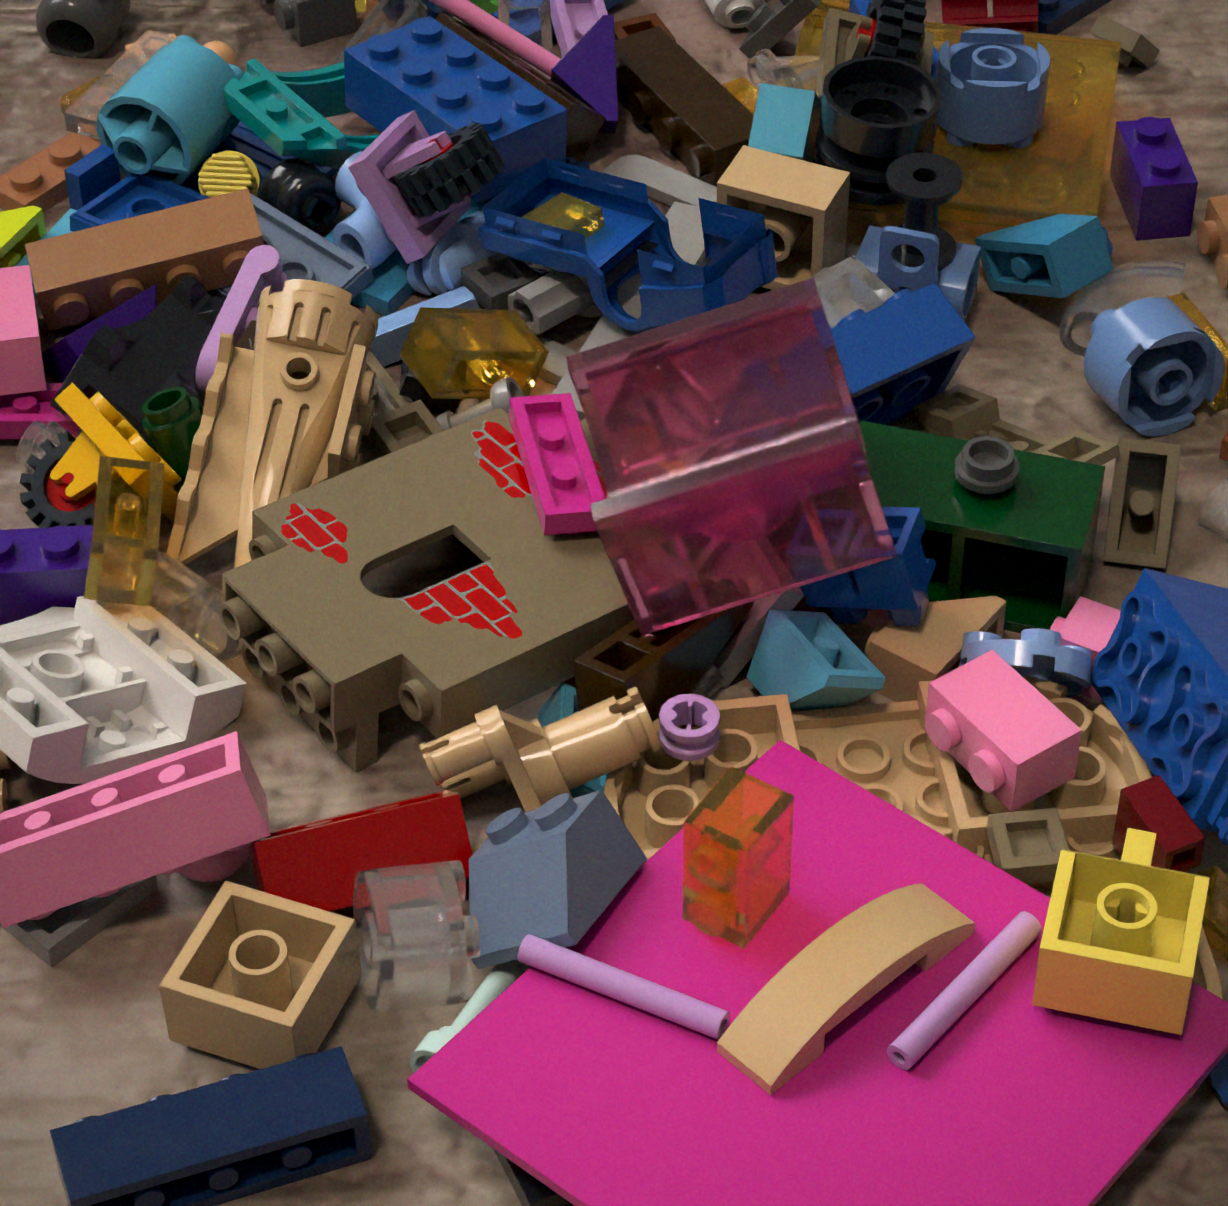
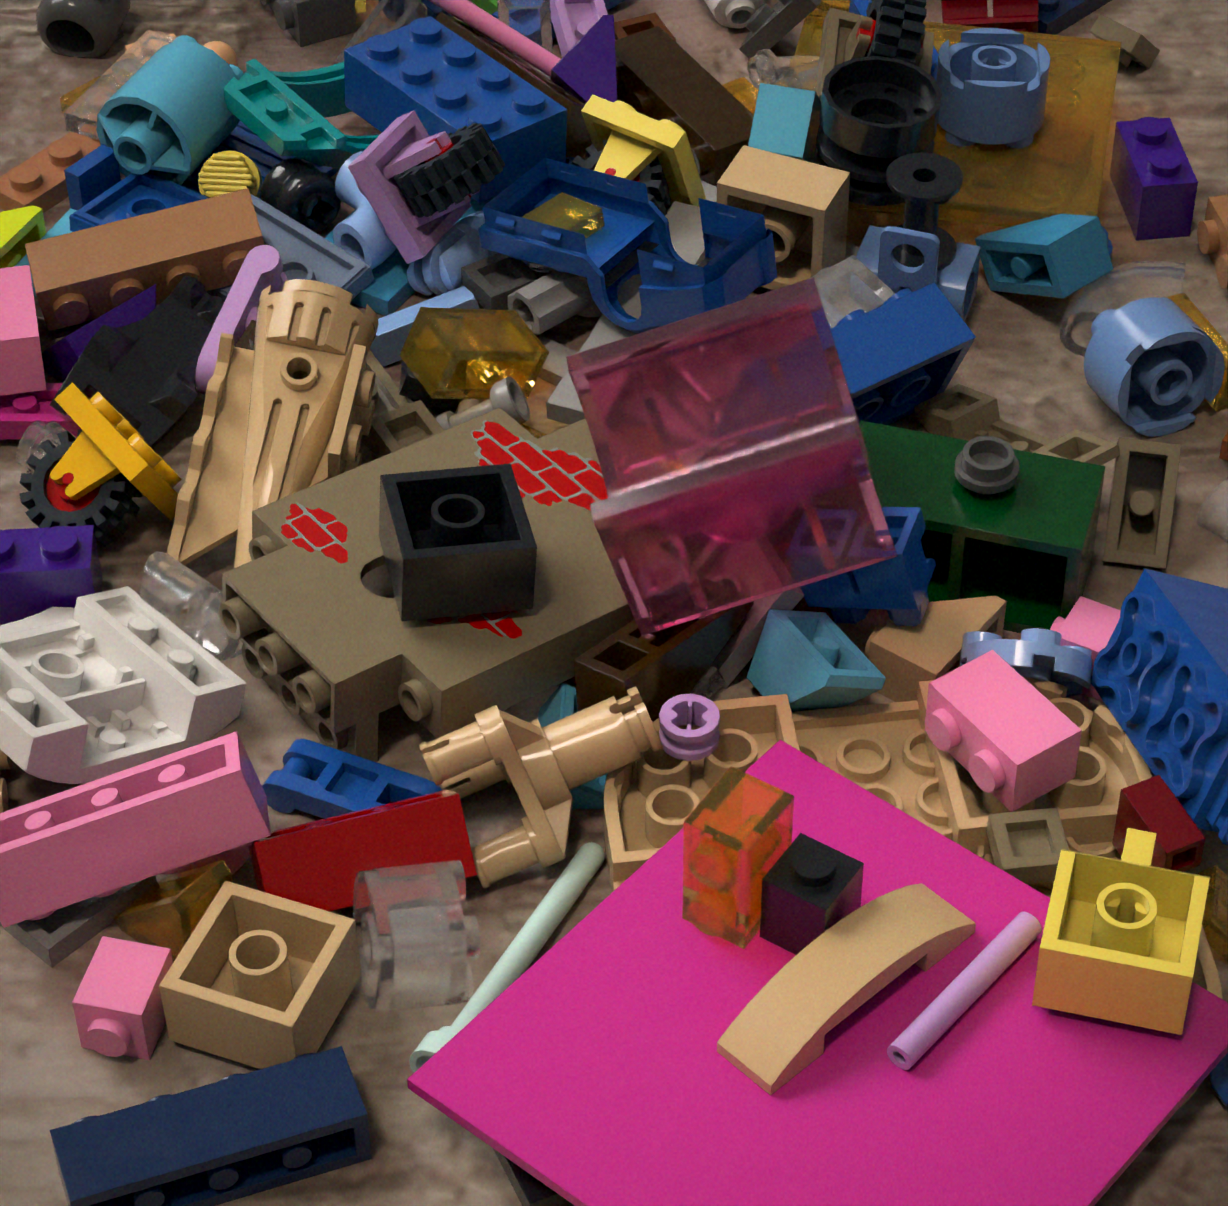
(120, 999): none -> bright pink brick
(124, 531): clear yellow brick -> none
(171, 424): dark green brick -> none
(173, 907): none -> clear yellow slope
(343, 782): none -> blue plate
(457, 542): none -> black brick
(548, 873): sand blue slope -> none
(556, 462): dark pink plate -> none
(624, 986): lavender piece -> none
(641, 151): none -> light yellow plate
(808, 893): none -> black brick

